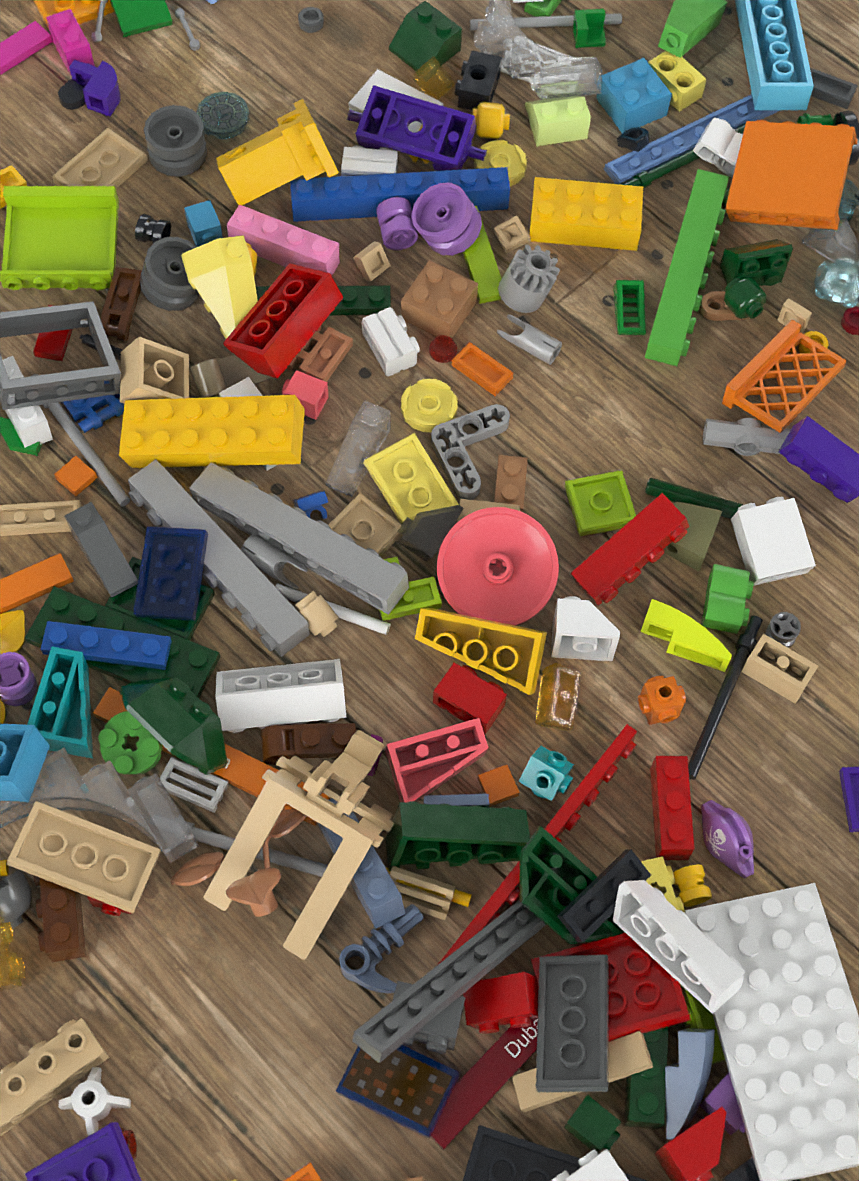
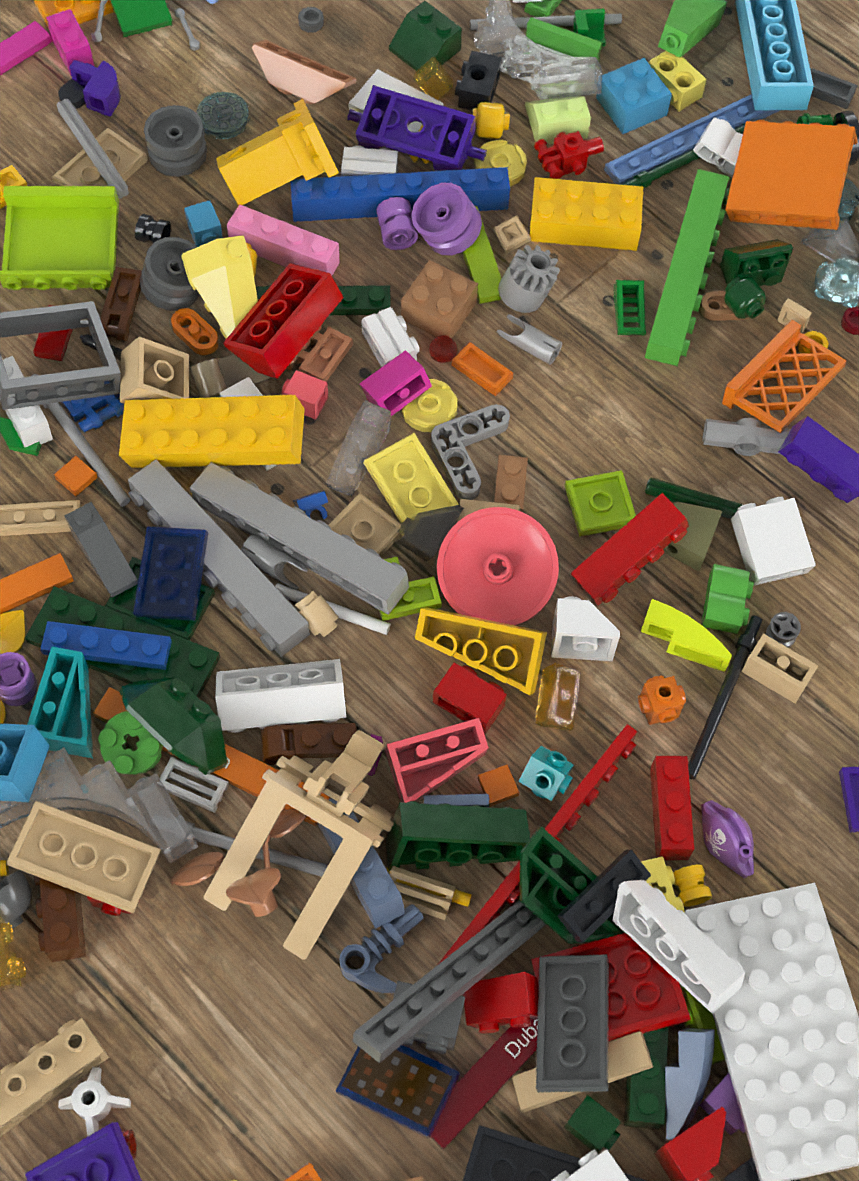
(92, 147): none -> light grey axle
(196, 333): none -> orange plate
(299, 74): none -> wedge
(372, 261): tan tile -> none
(396, 383): none -> dark pink brick
(562, 39): none -> bright green tile
(567, 154): none -> red piece
(634, 139): black tile -> none

